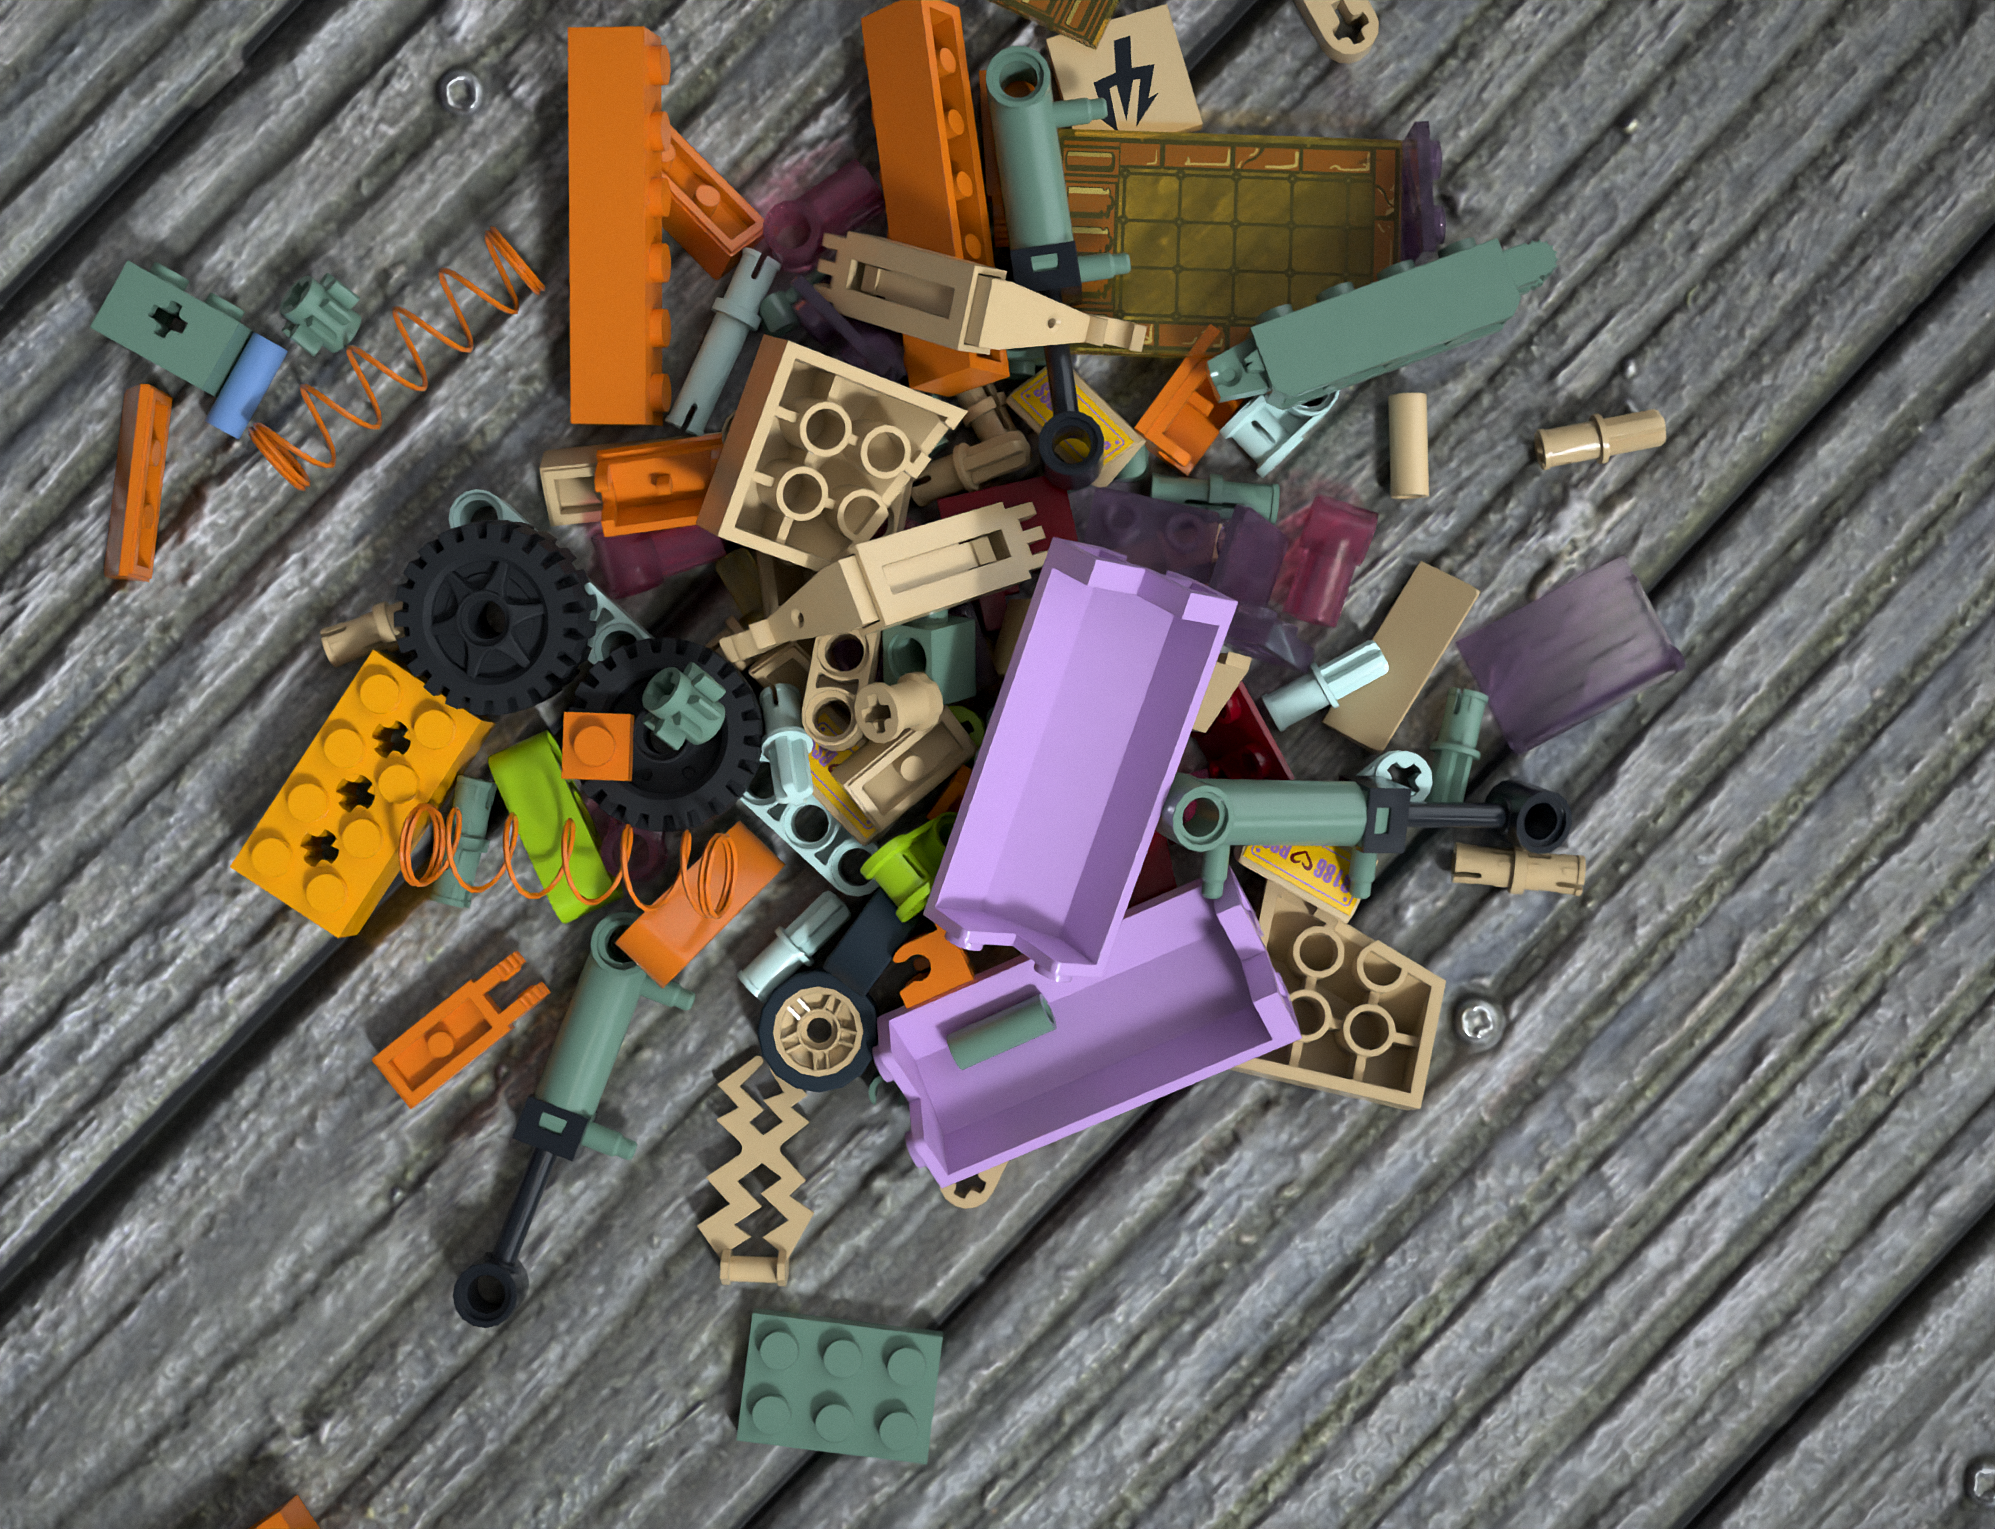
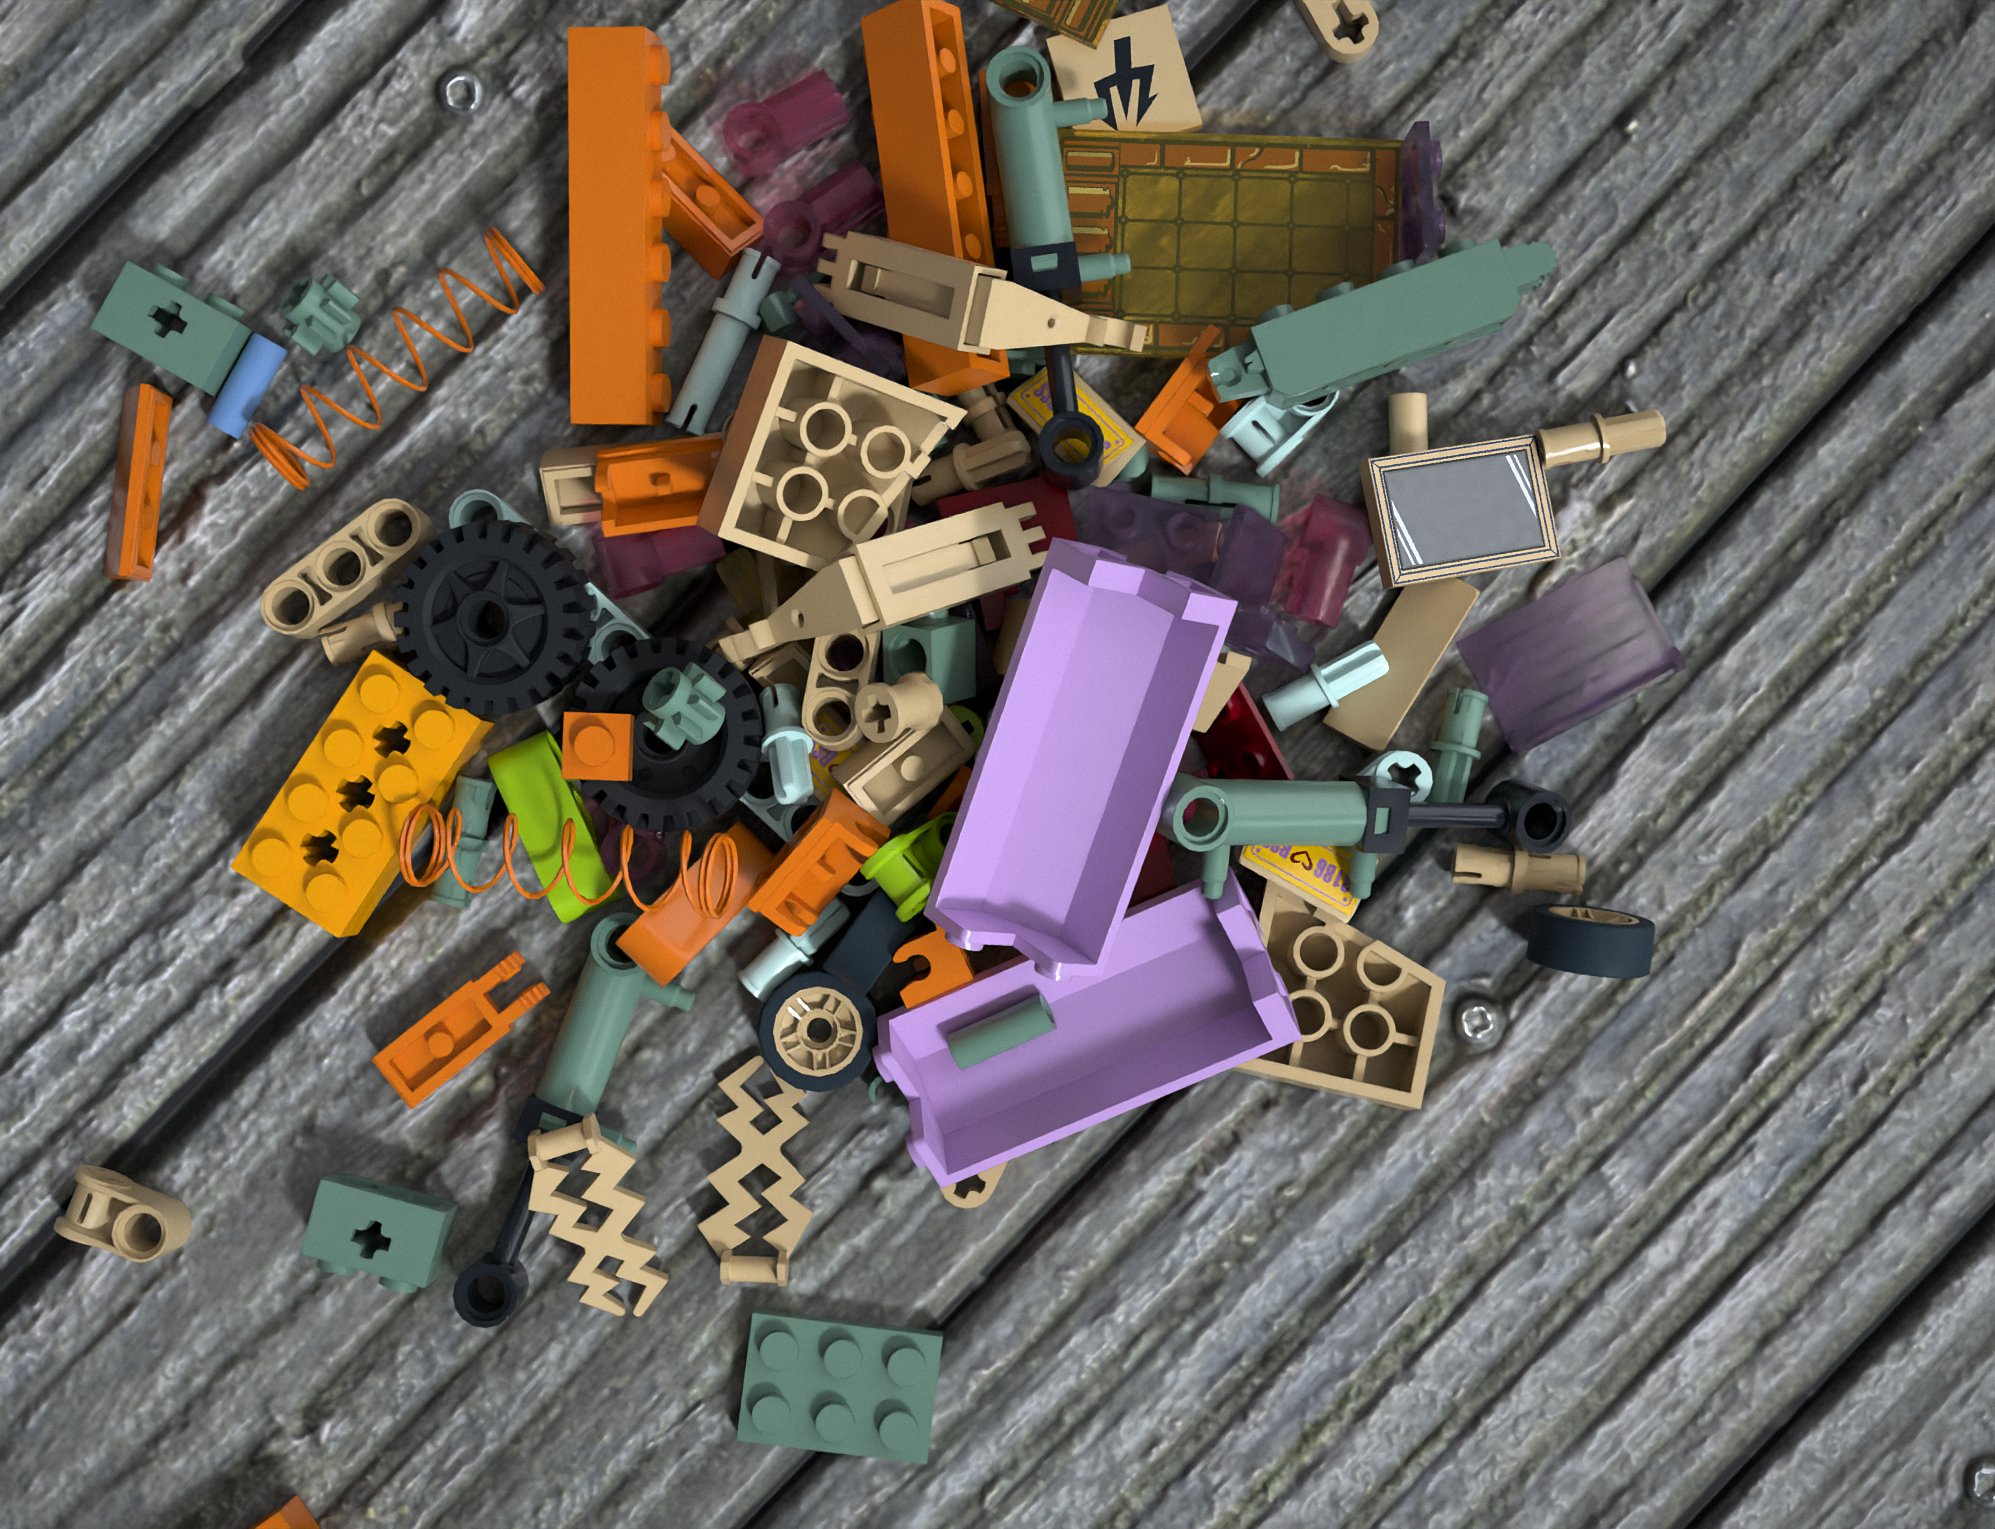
(111, 1213): none -> tan piece
(317, 571): none -> tan beam
(413, 1221): none -> sand green brick
(611, 1165): none -> tan piece
(789, 119): none -> clear pink piece
(816, 863): none -> orange hinge
(1459, 510): none -> tile
(1590, 941): none -> black wheel

